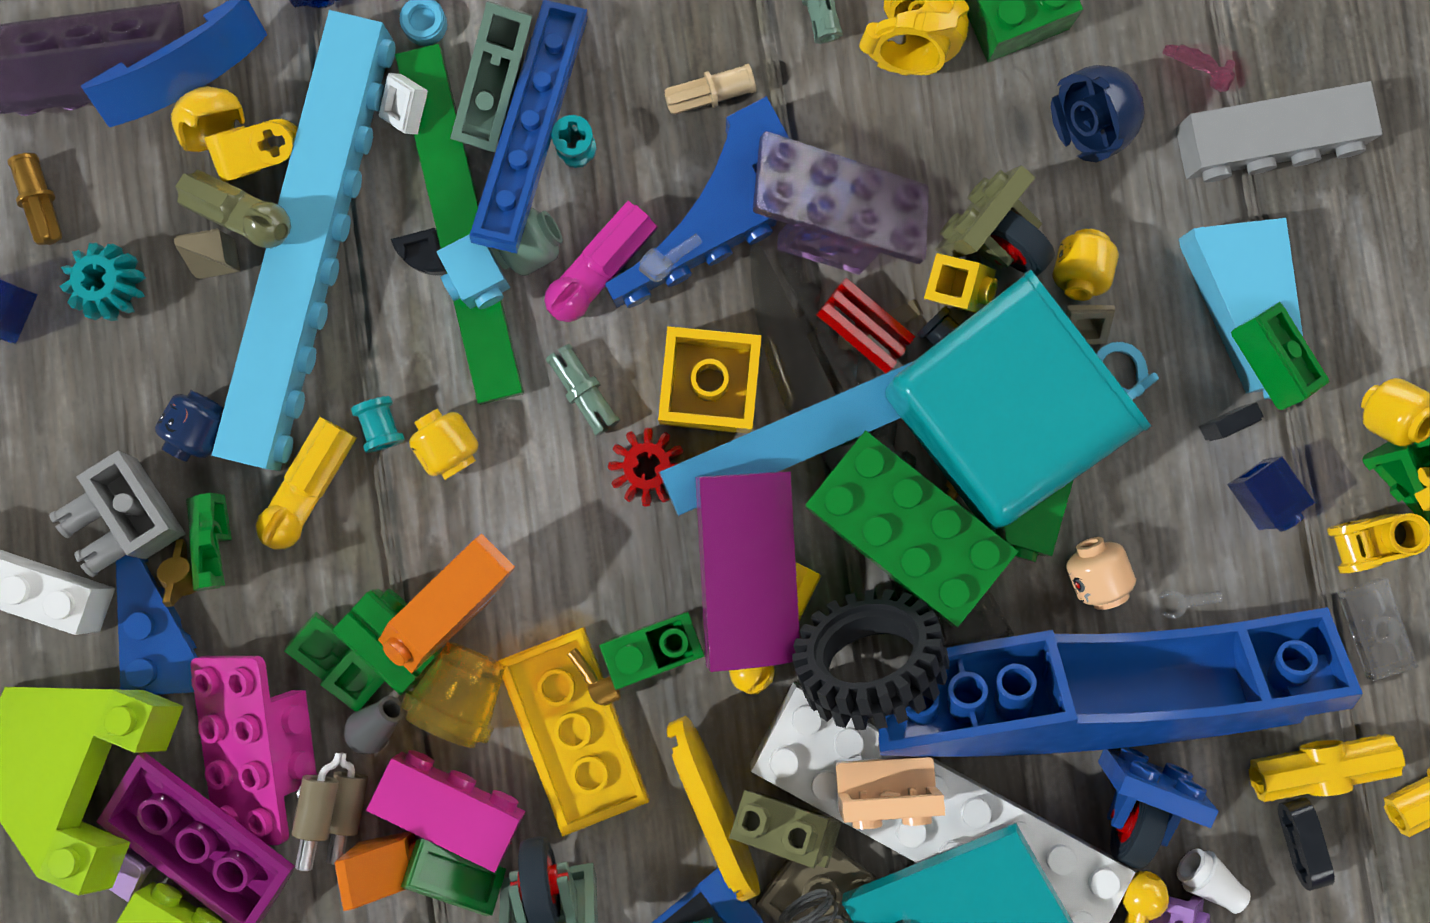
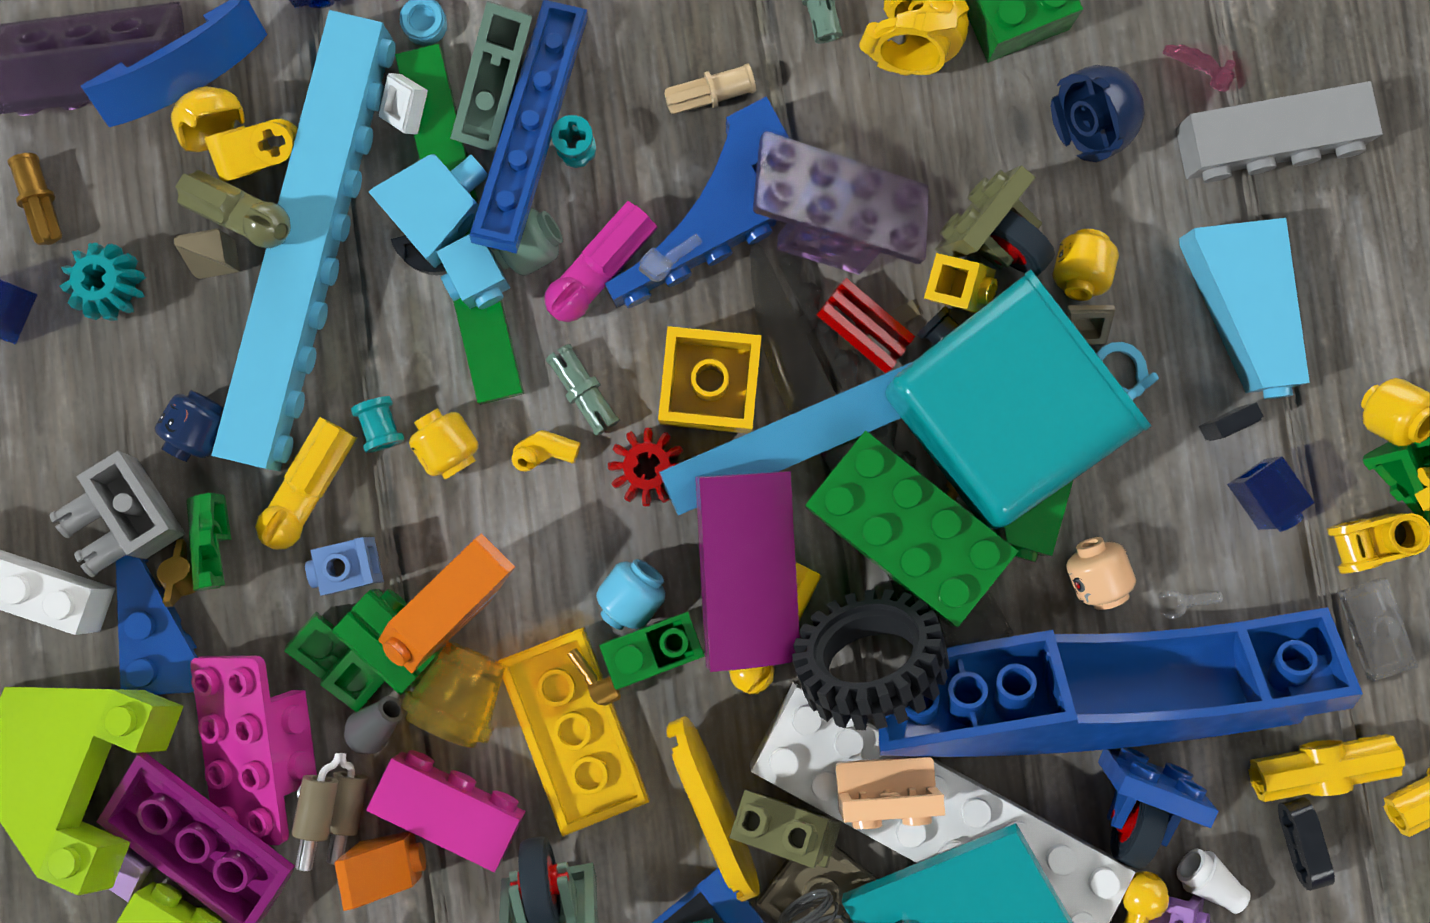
(360, 562): none -> medium blue brick
(432, 202): none -> medium azure torso
(452, 878): green tile -> none
(542, 446): none -> yellow arm
(631, 594): none -> medium azure head
(1280, 357): green slope -> none

